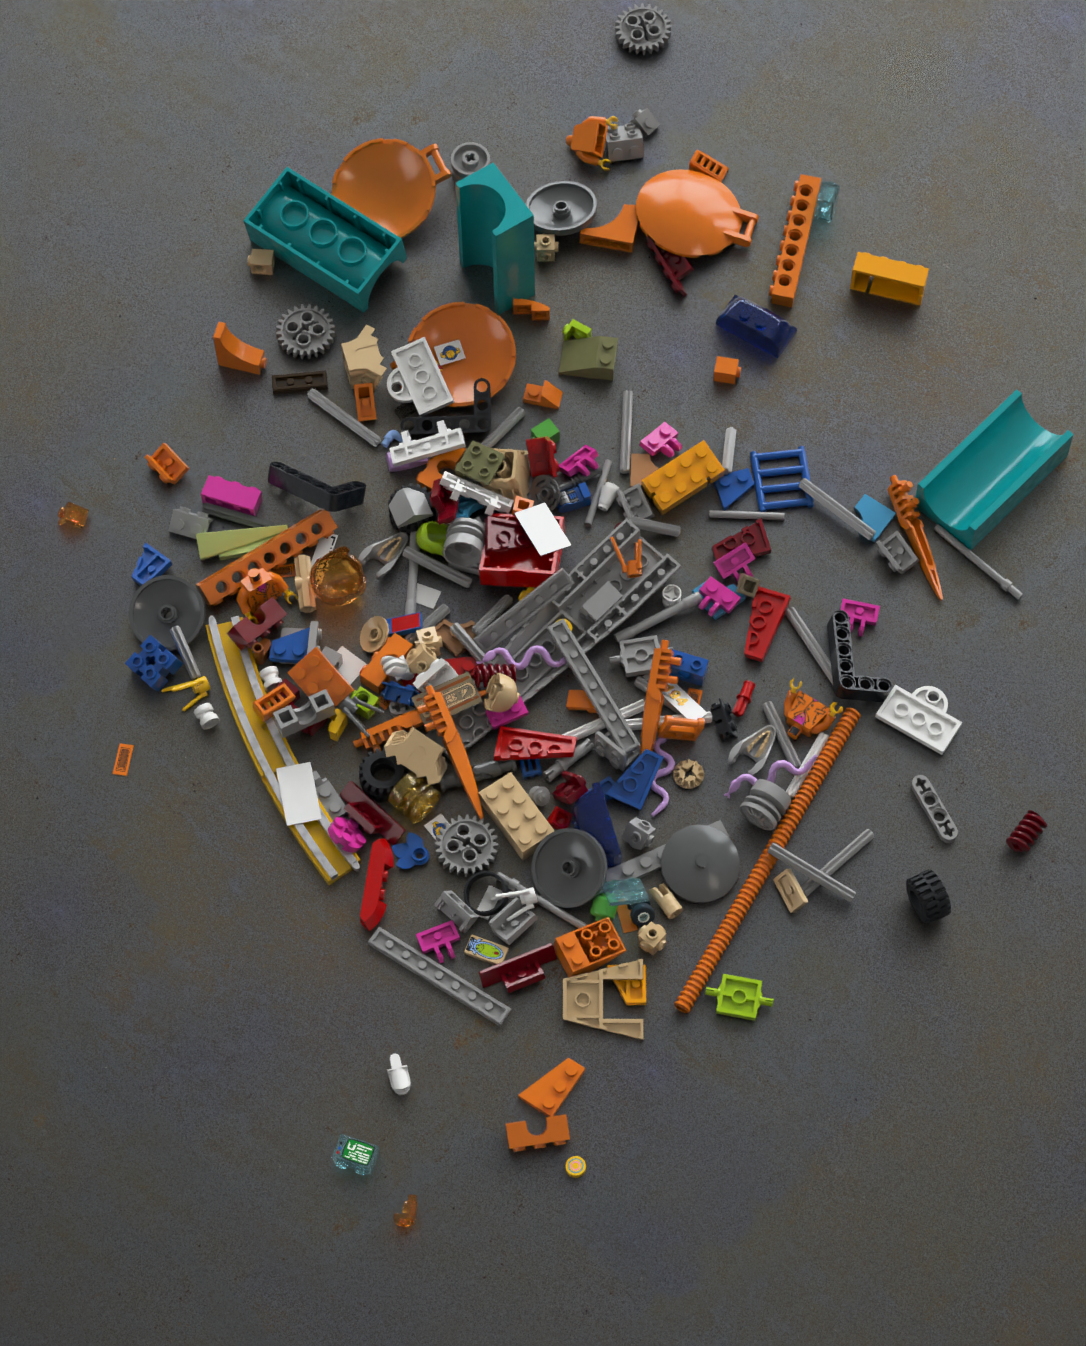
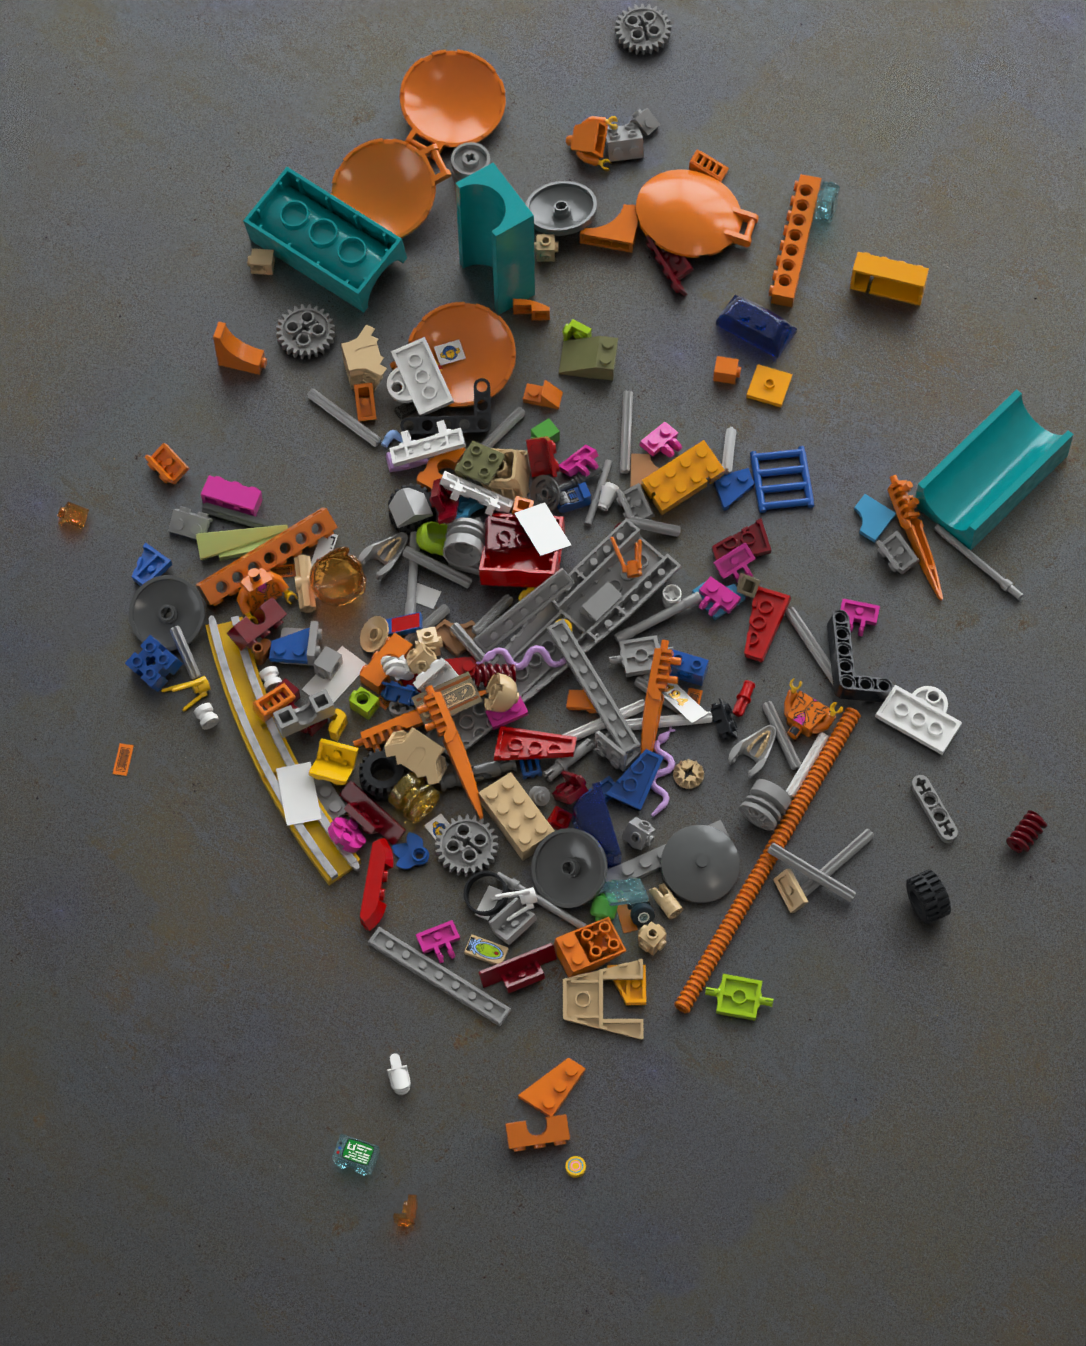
(299, 382): dark brown tile -> none
(314, 490): black beam -> none
(317, 674): orange plate -> none
(334, 762): none -> yellow bracket
(349, 707): dark grey plant -> none
(451, 99): none -> orange dish
(456, 910): light grey hinge -> none
(681, 728): orange plate -> none
(735, 784): lavender animal -> none
(746, 515): light grey bar -> none
(769, 385): none -> light orange plate
(837, 509): light grey axle -> none

